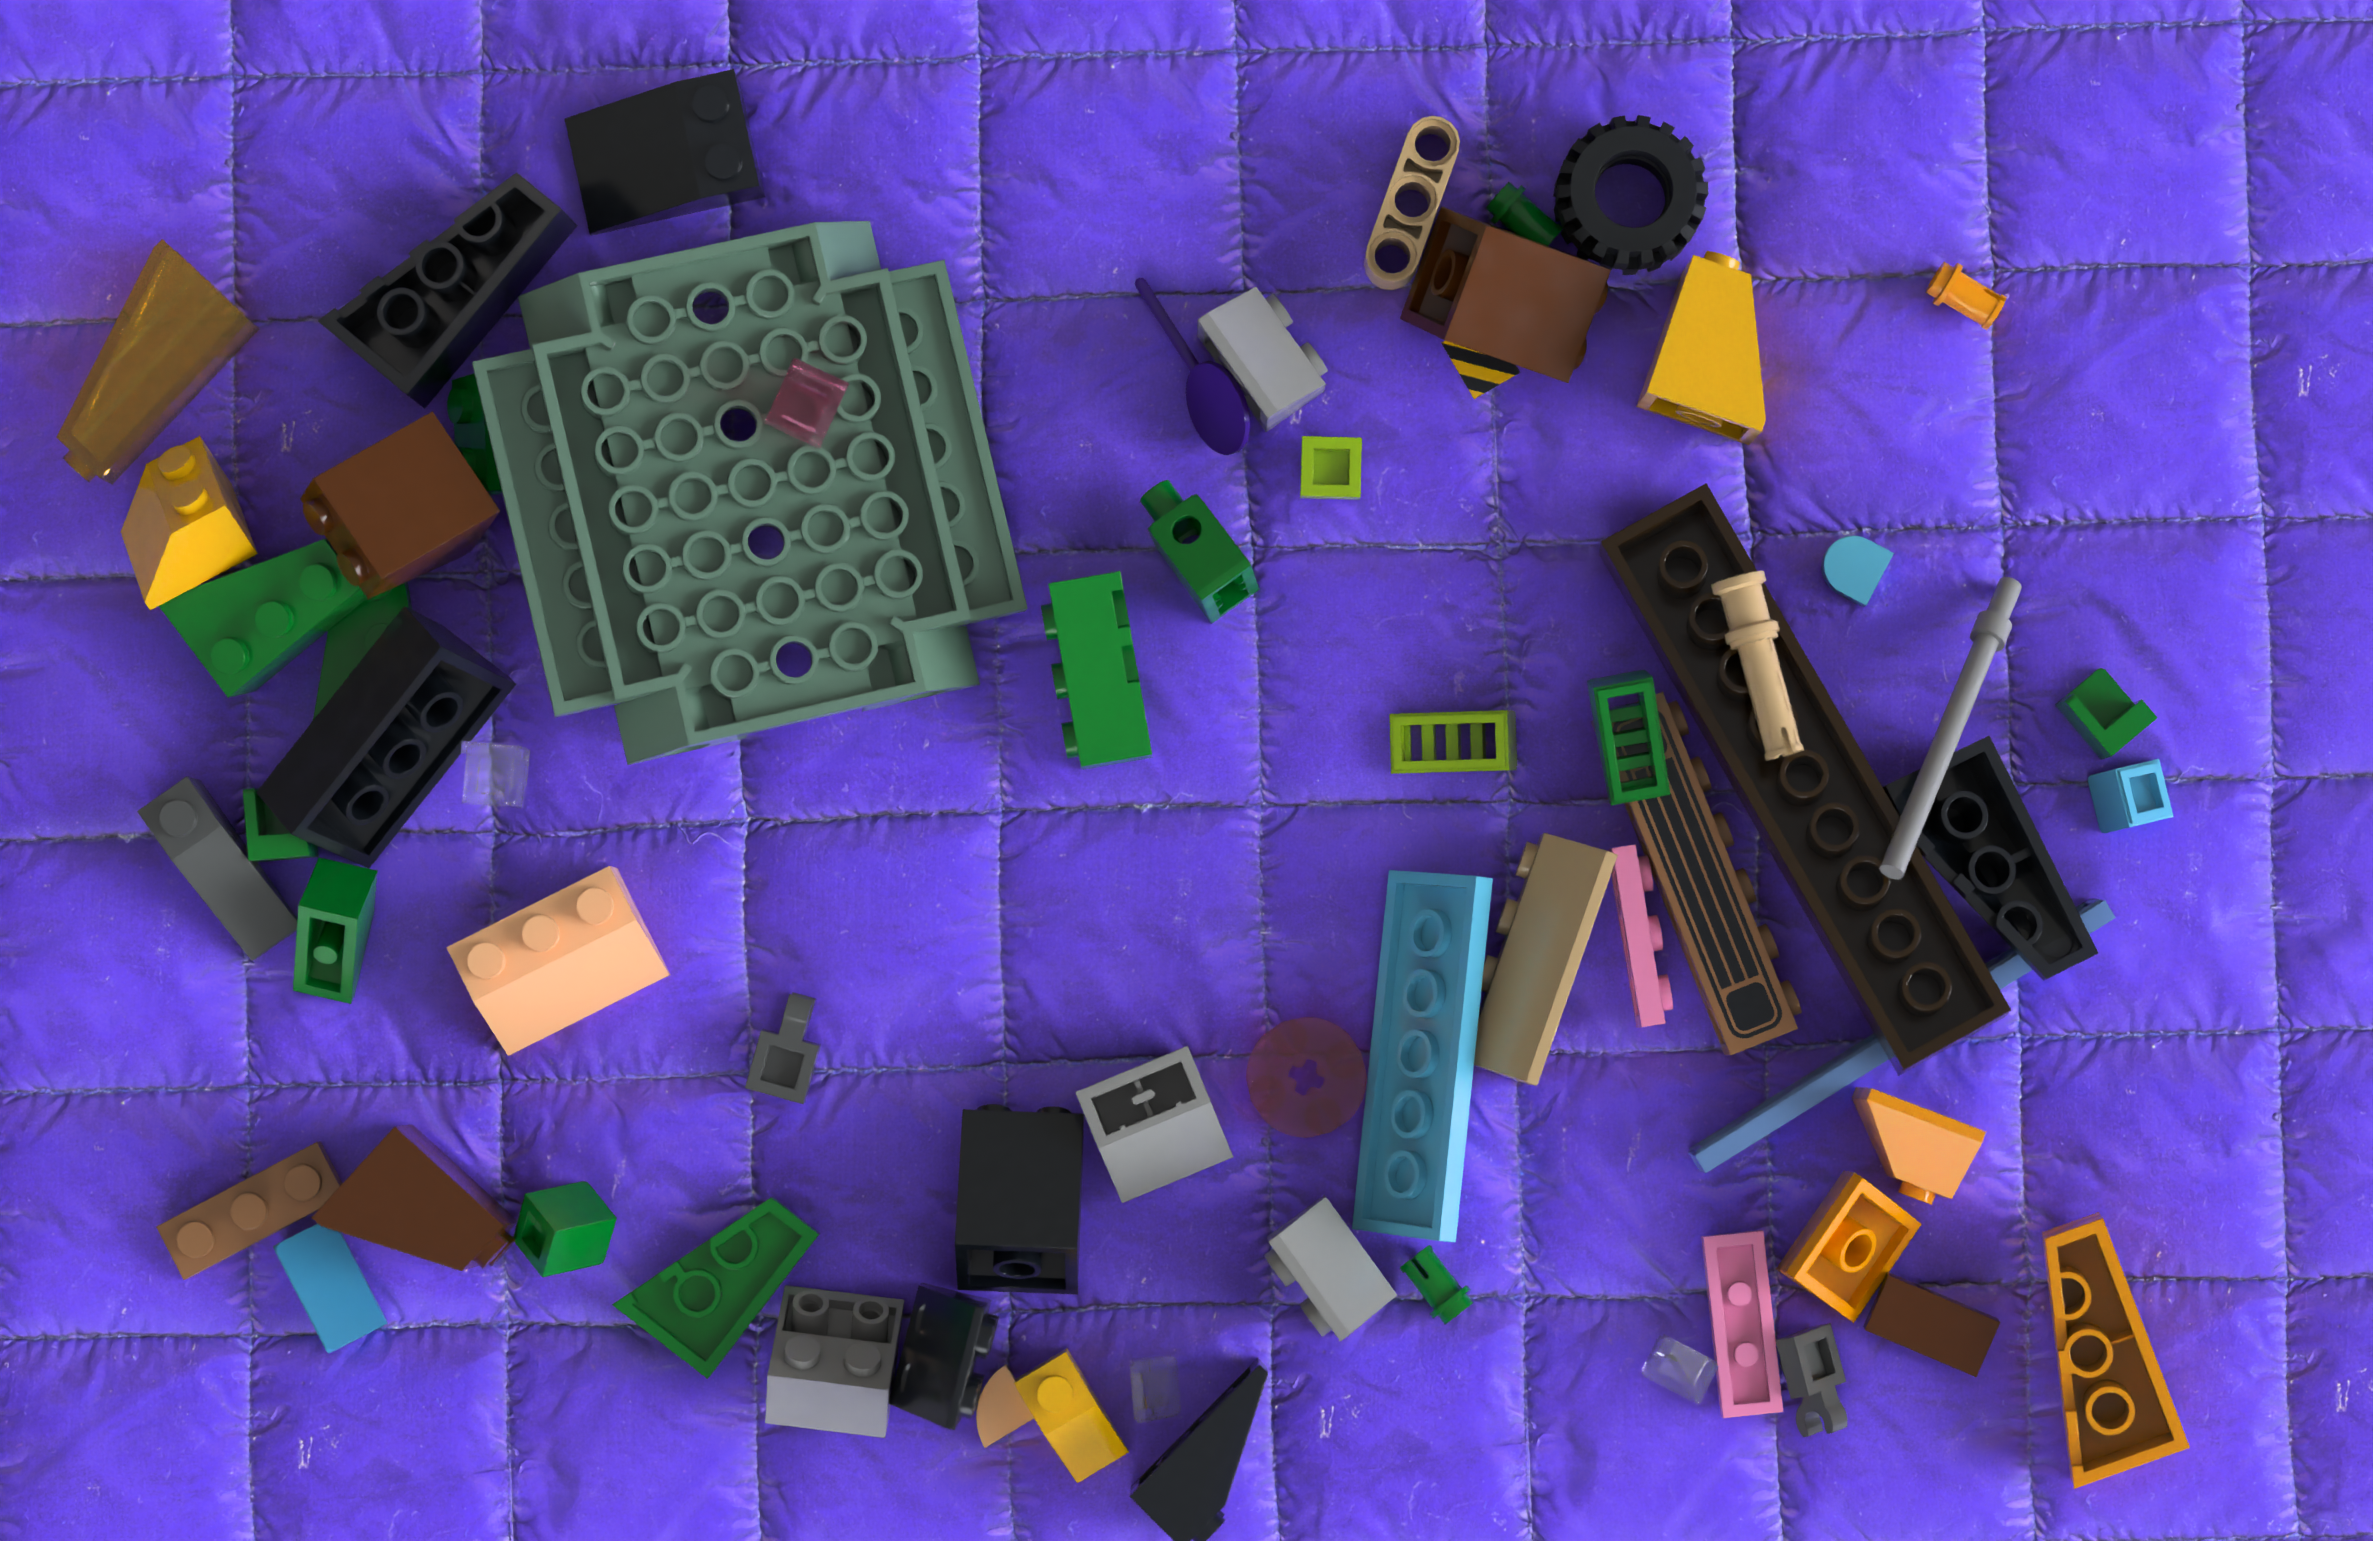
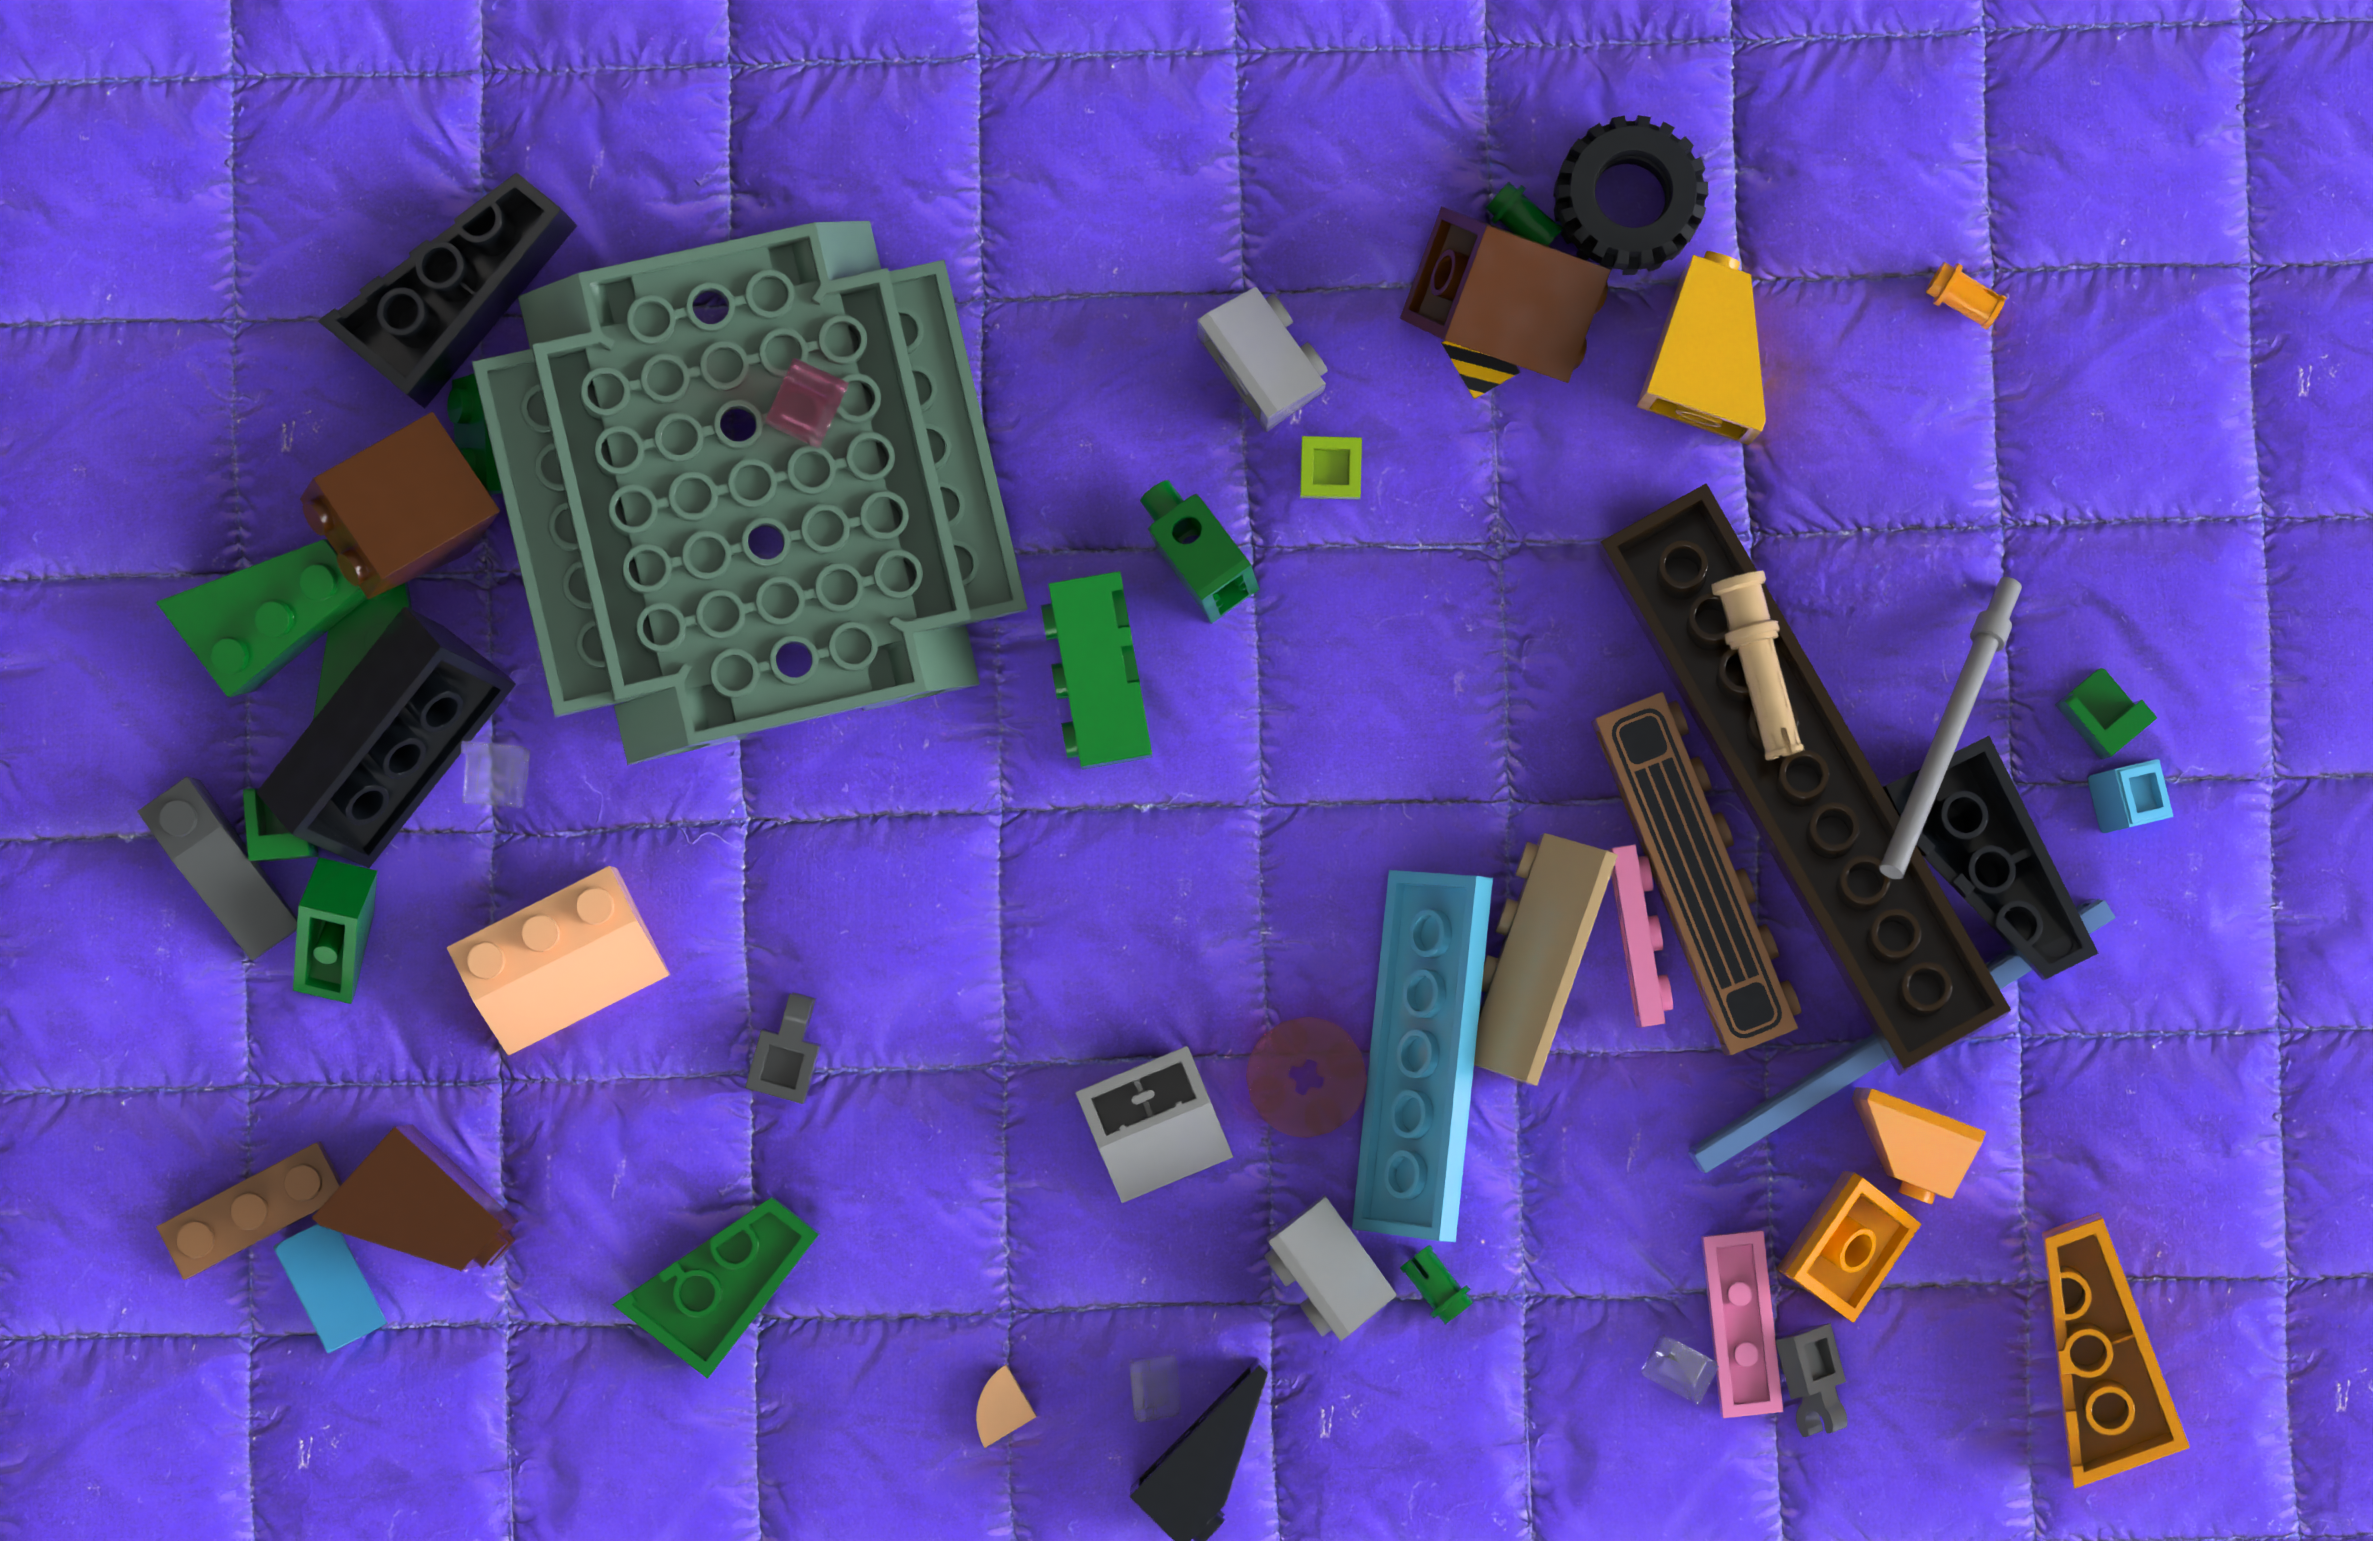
(153, 364): clear yellow slope -> none
(184, 524): yellow slope -> none
(564, 1228): green panel -> none
(665, 153): black slope -> none
(834, 1361): light grey slope -> none
(941, 1354): black slope -> none
(1019, 1200): black slope -> none
(1070, 1415): yellow slope -> none
(1212, 392): dark purple piece -> none
(1416, 174): tan beam -> none
(1504, 741): lime slope -> none
(1623, 684): green slope -> none
(1854, 567): medium azure tile -> none
(1931, 1324): reddish brown tile -> none

